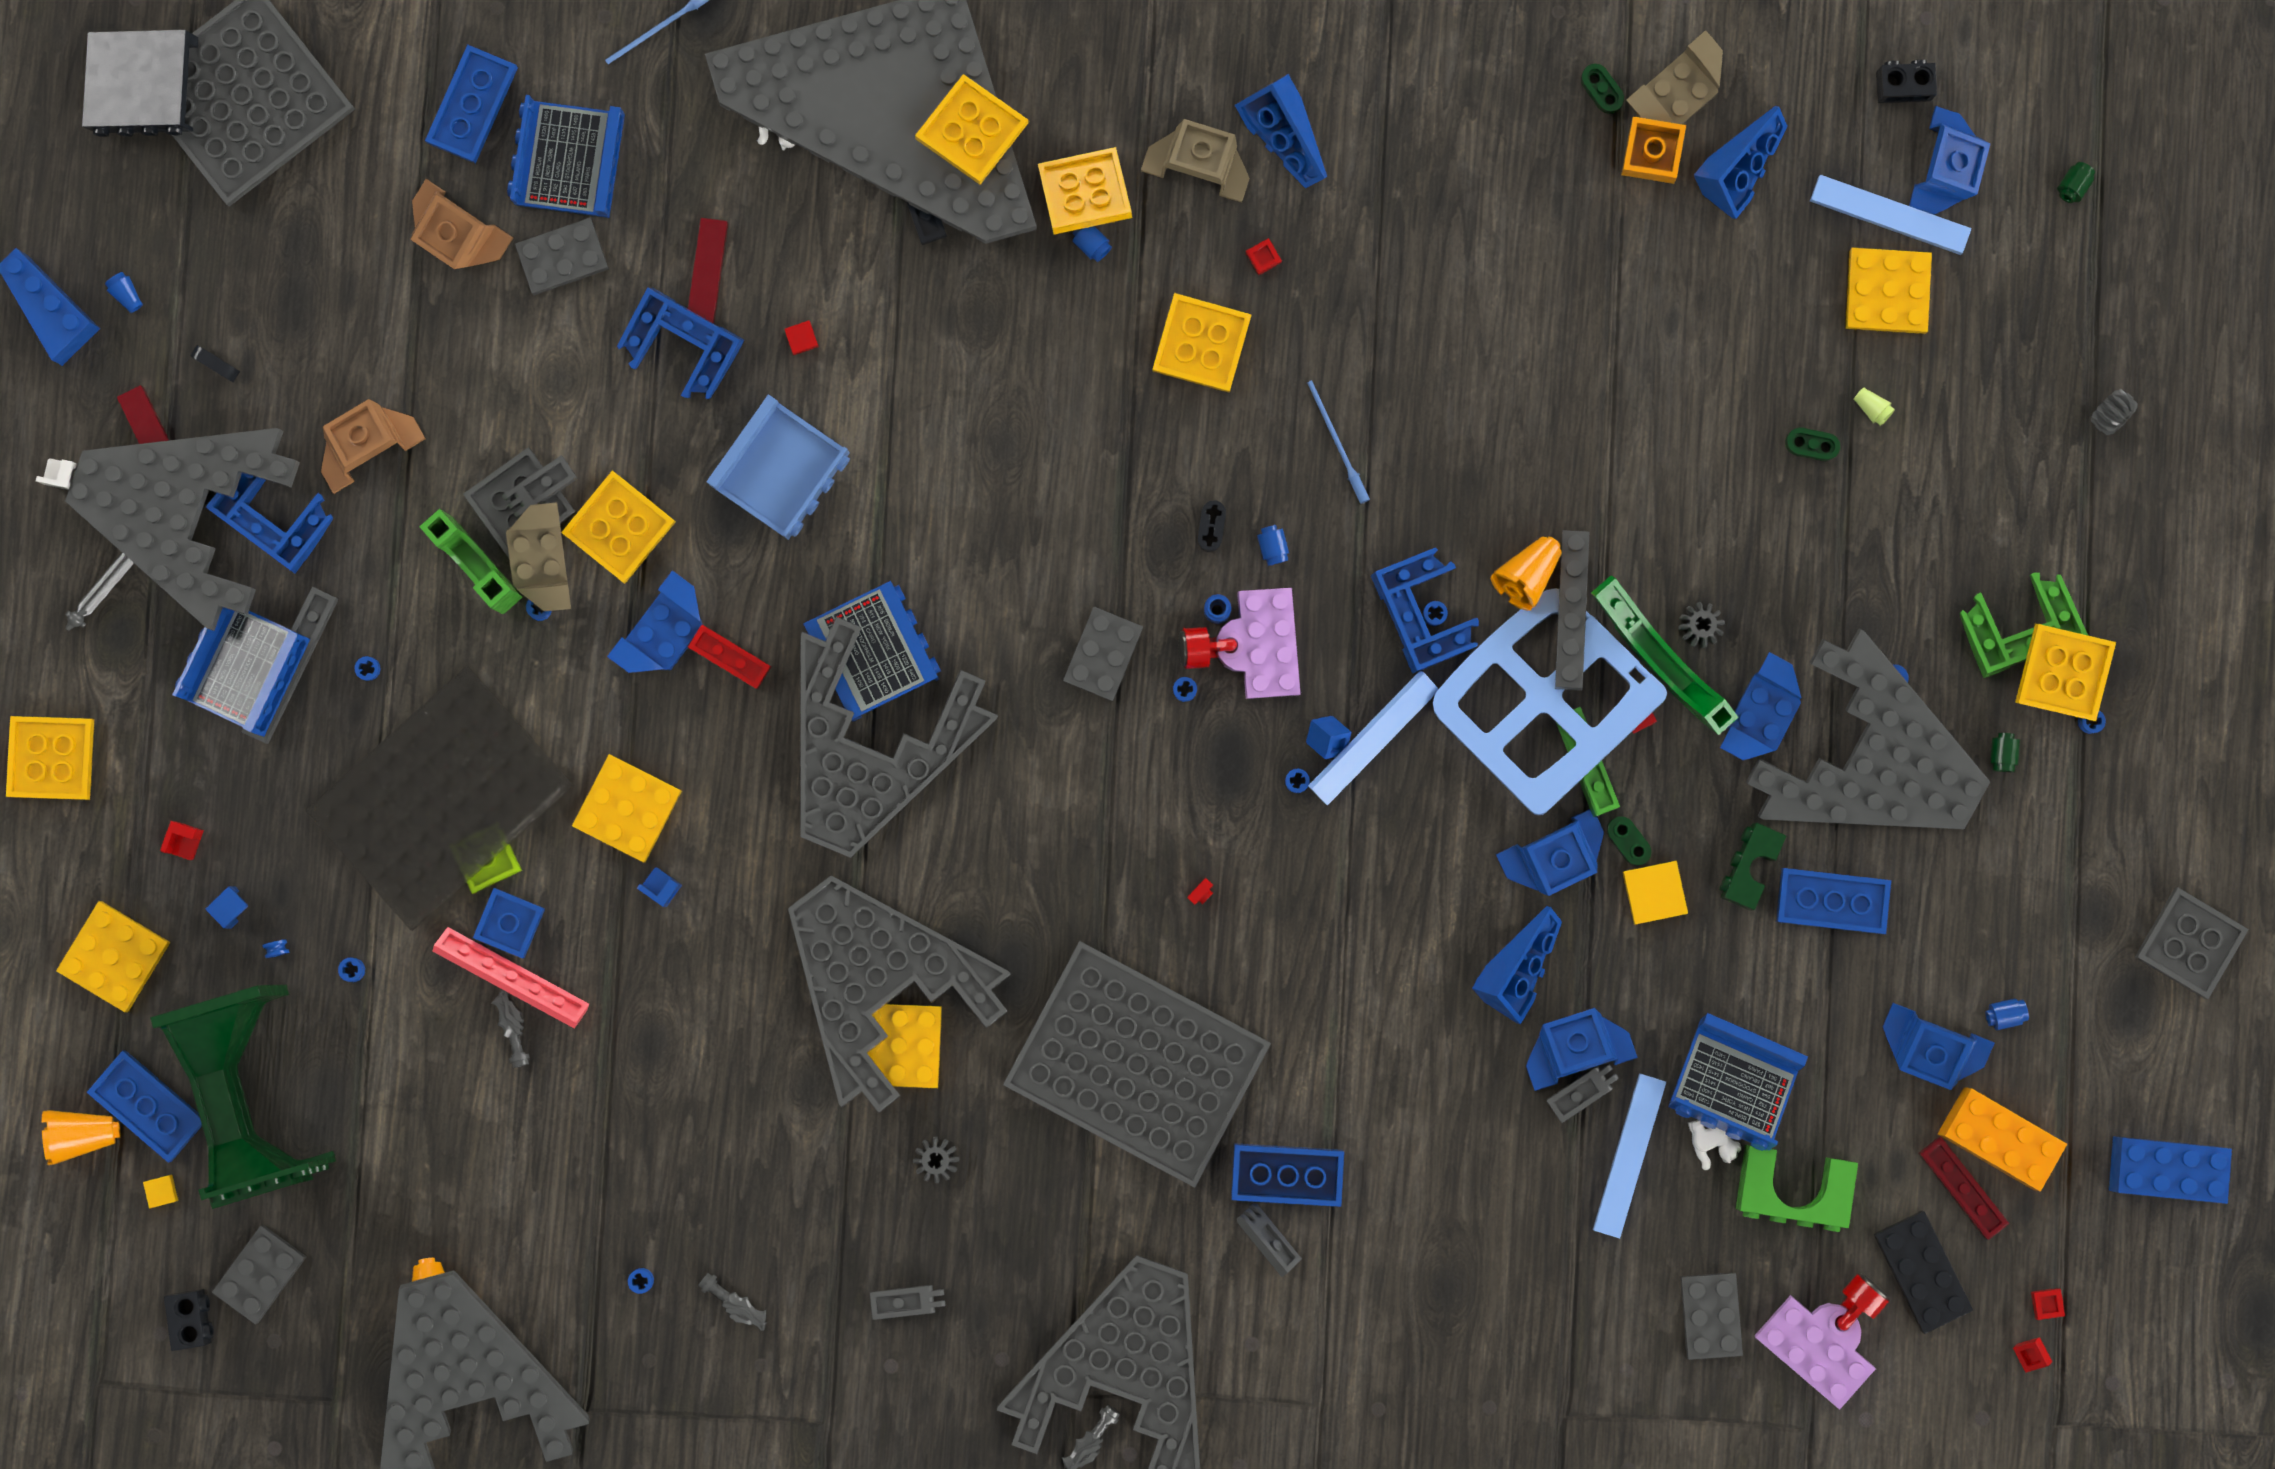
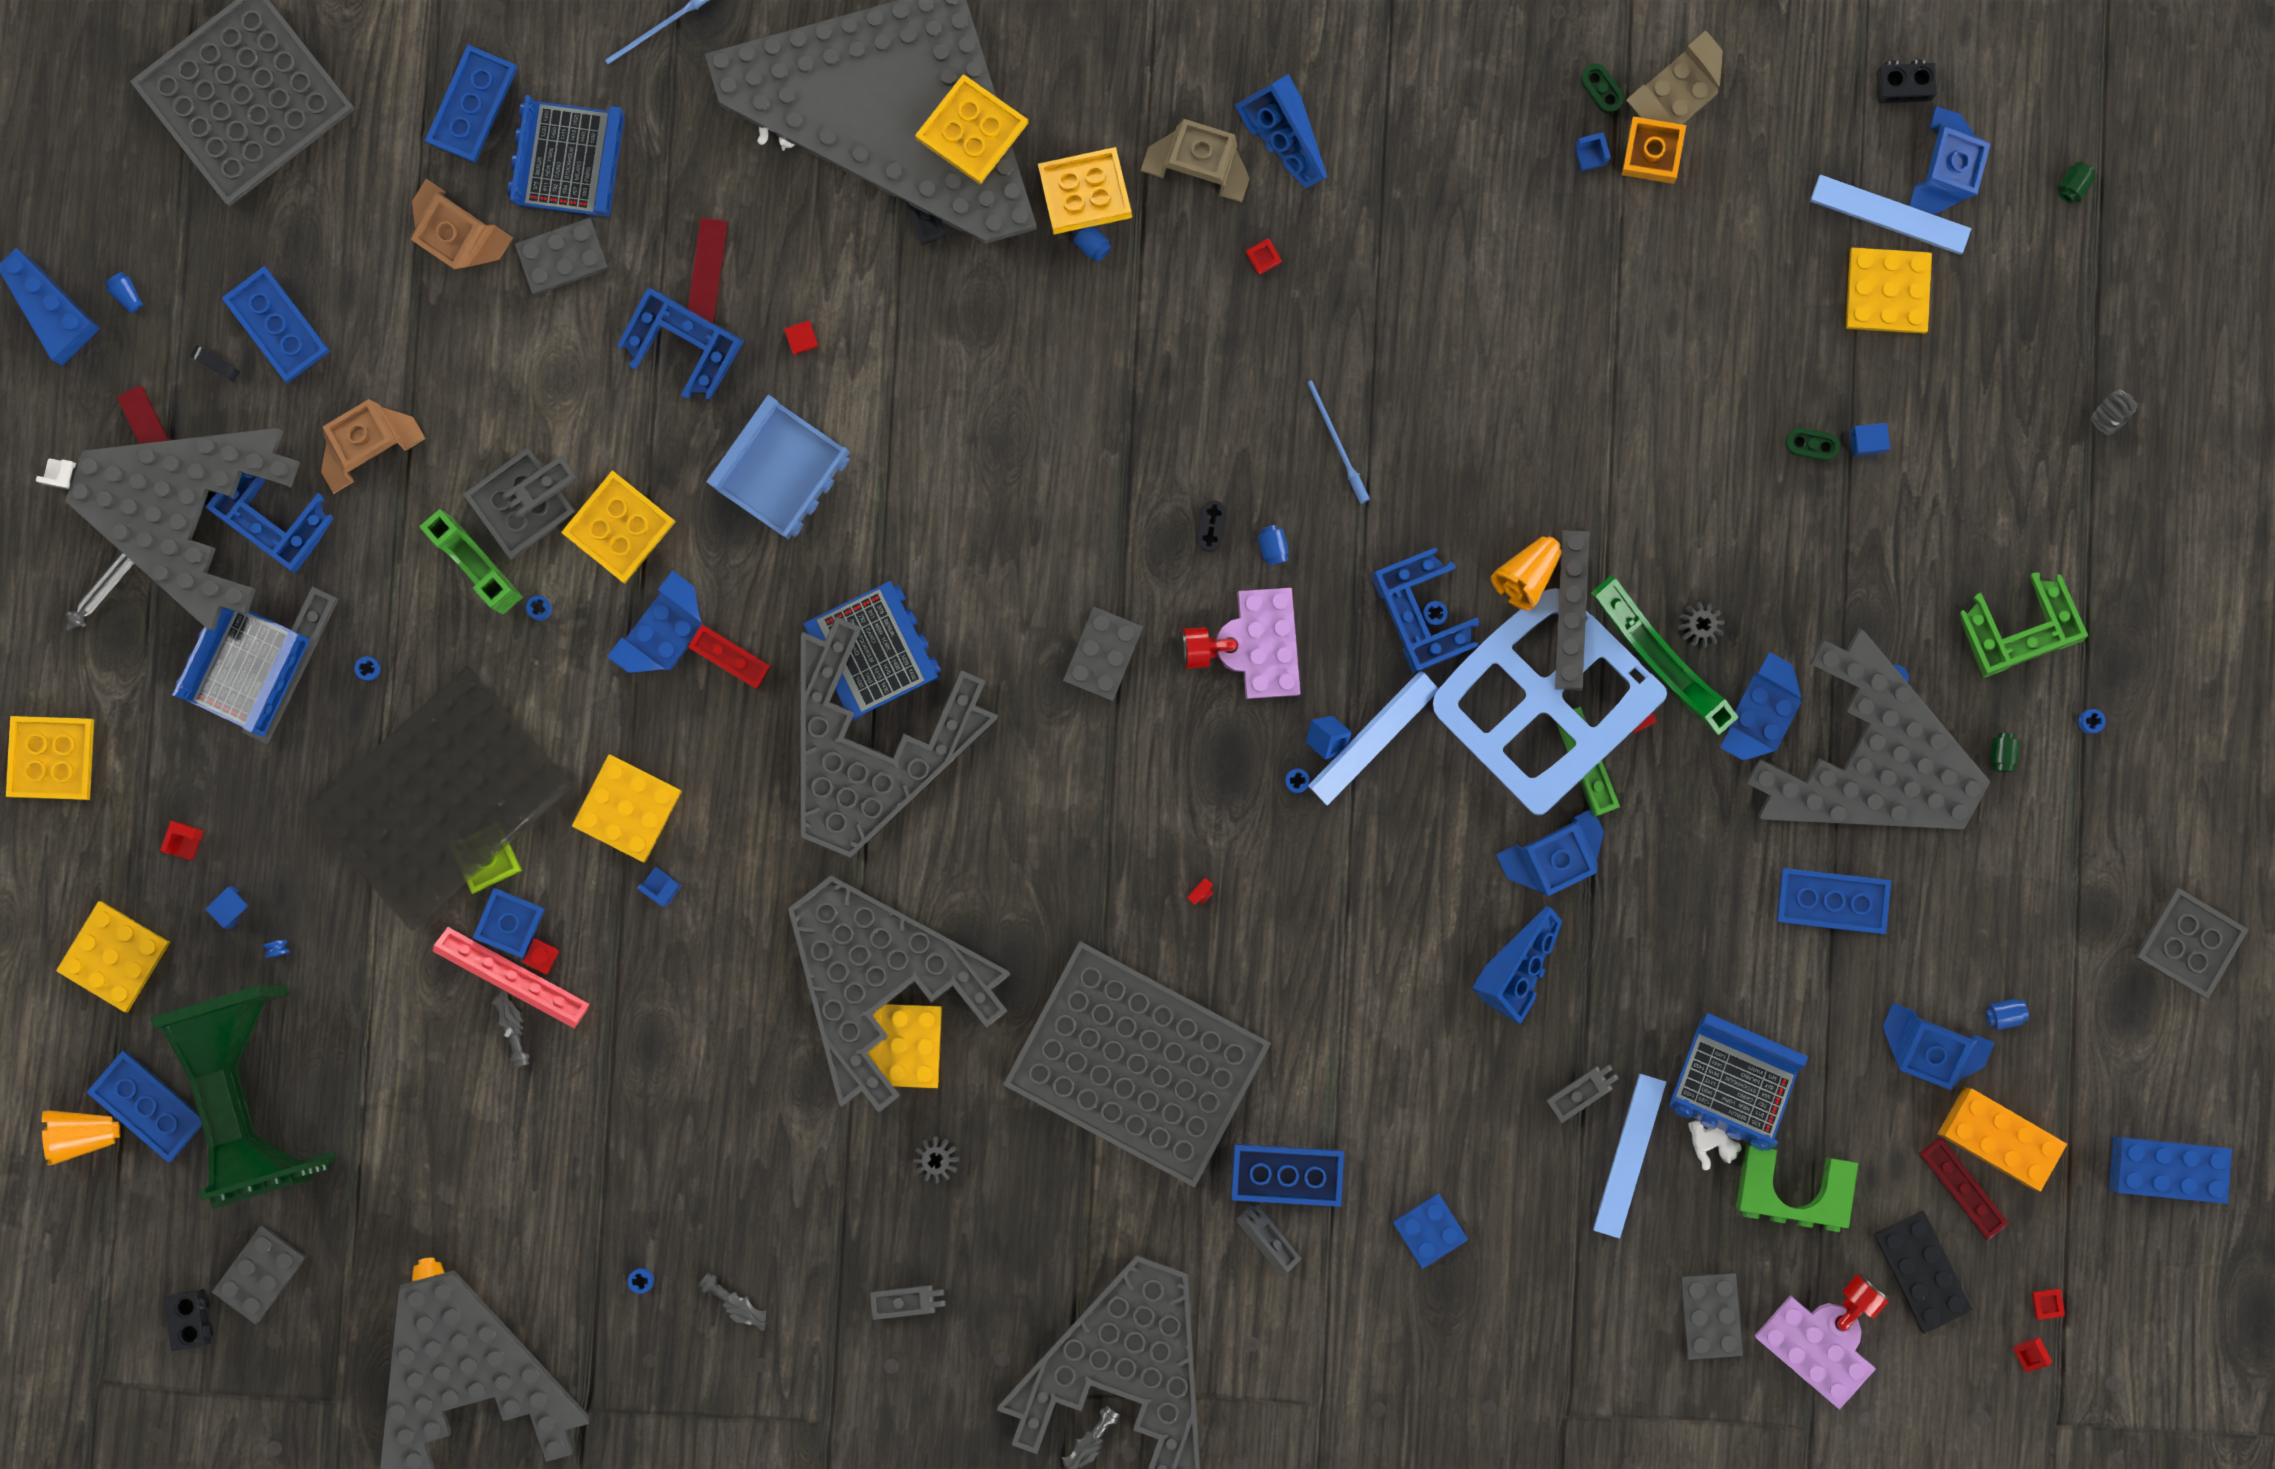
(137, 82): panel -> none
(160, 1191): yellow tile -> none
(276, 324): none -> blue plate
(355, 962): blue bush -> none
(538, 557): dark tan piece -> none
(540, 956): none -> red plate
(1190, 695): blue bush -> none
(1201, 342): yellow plate -> none
(1217, 600): blue brick -> none
(1430, 1230): none -> blue plate
(1577, 1045): blue piece -> none
(1592, 151): none -> blue panel
(1628, 841): dark green plate -> none
(1655, 892): yellow tile -> none
(1734, 168): blue wedge -> none
(1740, 886): dark green arch -> none
(1869, 439): none -> blue panel
(1874, 406): yellowish green cone -> none
(2065, 672): yellow plate -> none

